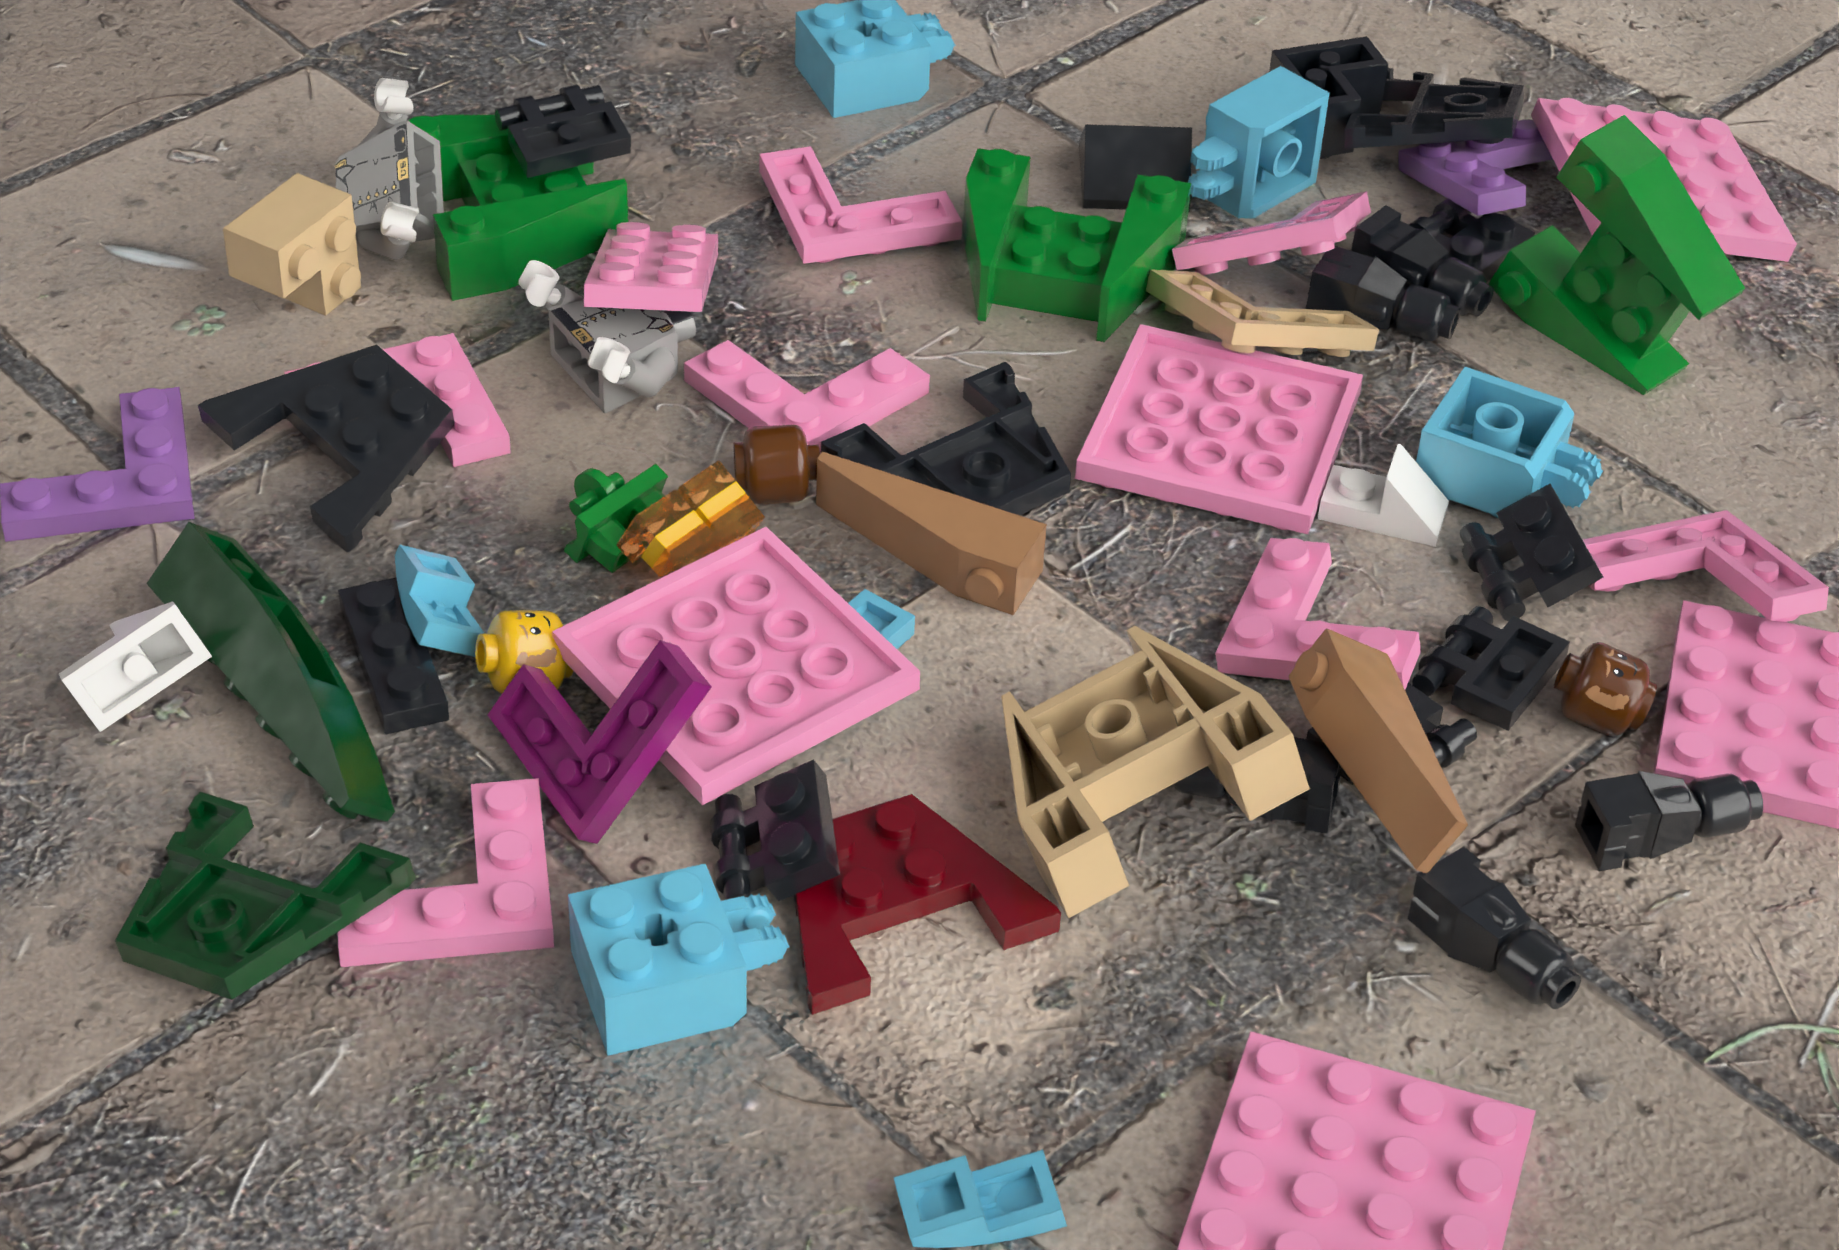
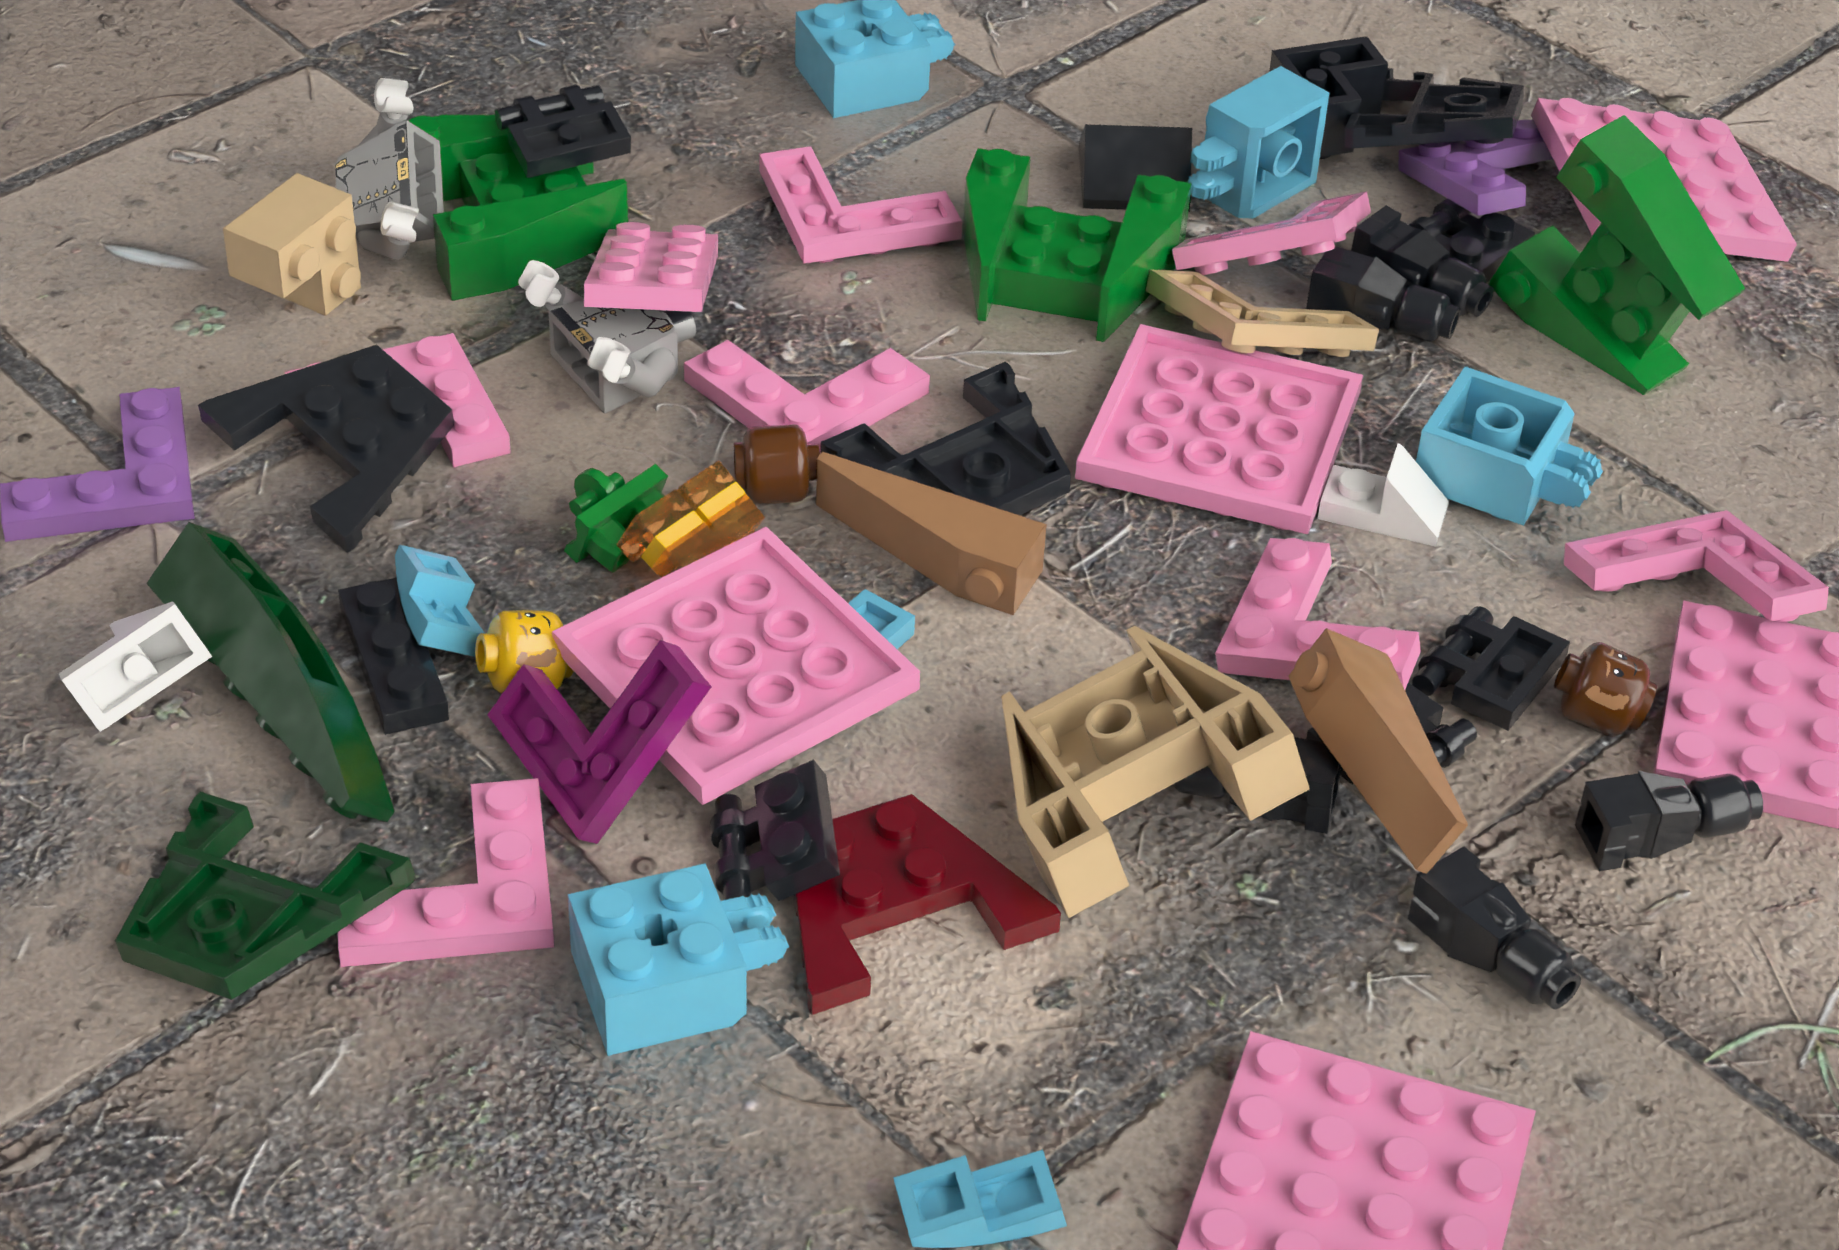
(1546, 542): black plate -> none

